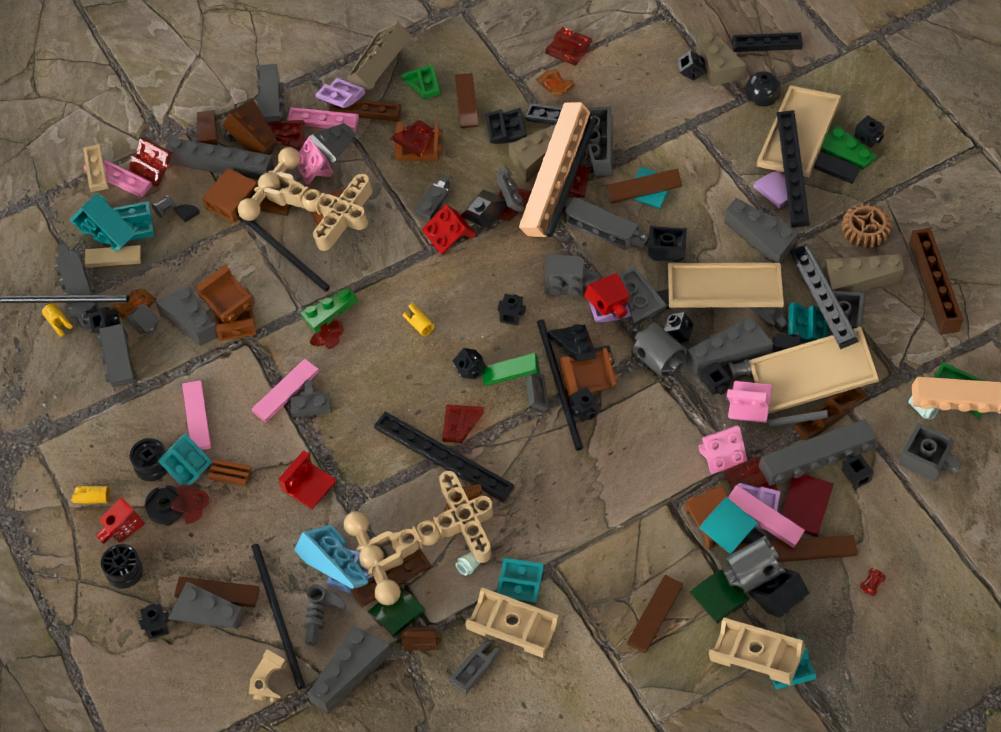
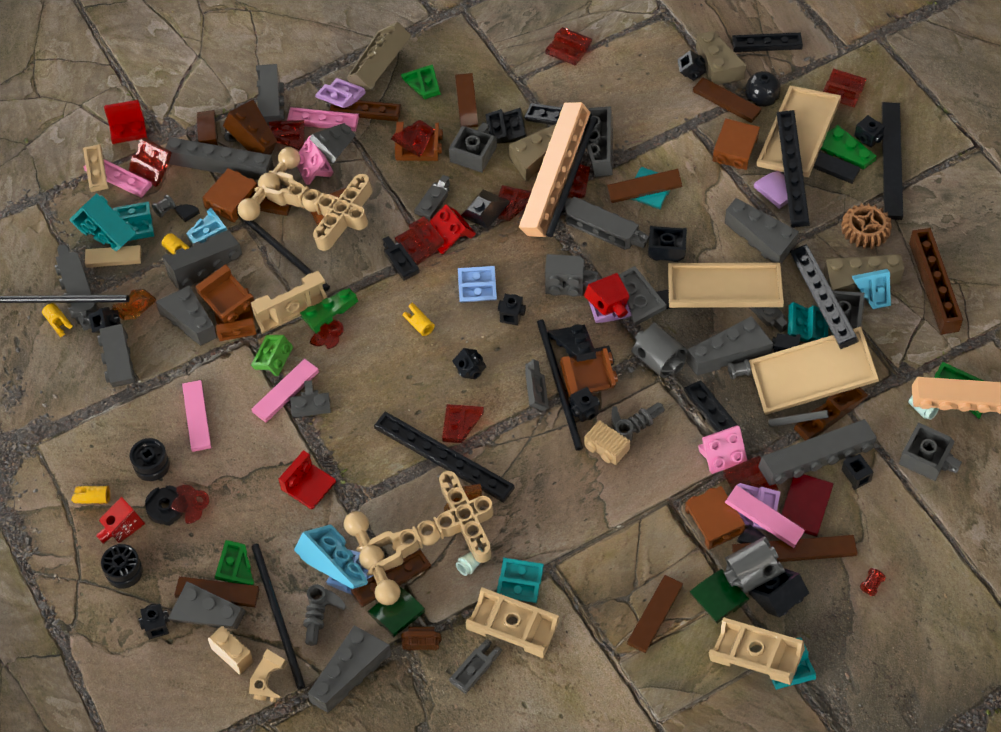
(125, 121): none -> red bracket
(143, 319): dark grey brick -> none
(173, 243): none -> yellow hinge
(185, 461): teal slope -> none
(201, 259): none -> dark grey wedge
(206, 228): none -> medium azure wing
(230, 469): dark orange tile -> none
(231, 650): none -> tan brick
(234, 564): none -> green wing
(272, 354): none -> bright green bracket
(287, 306): none -> tan piece
(400, 259): none -> black hinge
(420, 240): none -> clear red slope
(473, 147): none -> dark grey hinge
(477, 284): none -> light blue slope
(509, 189): dark grey hinge -> none
(510, 369): tile -> none
(554, 83): clear orange slope -> none
(606, 443): none -> tan brick
(637, 422): none -> dark grey piece
(679, 326): black brick -> none
(709, 406): none -> black tile
(715, 379): black brick -> none
(727, 100): none -> reddish brown tile
(728, 525): teal slope -> none
(735, 144): none -> dark orange panel
(749, 401): bright pink bracket -> none
(846, 85): none -> clear red slope
(876, 287): none -> medium azure wing
(892, 161): none -> black tile

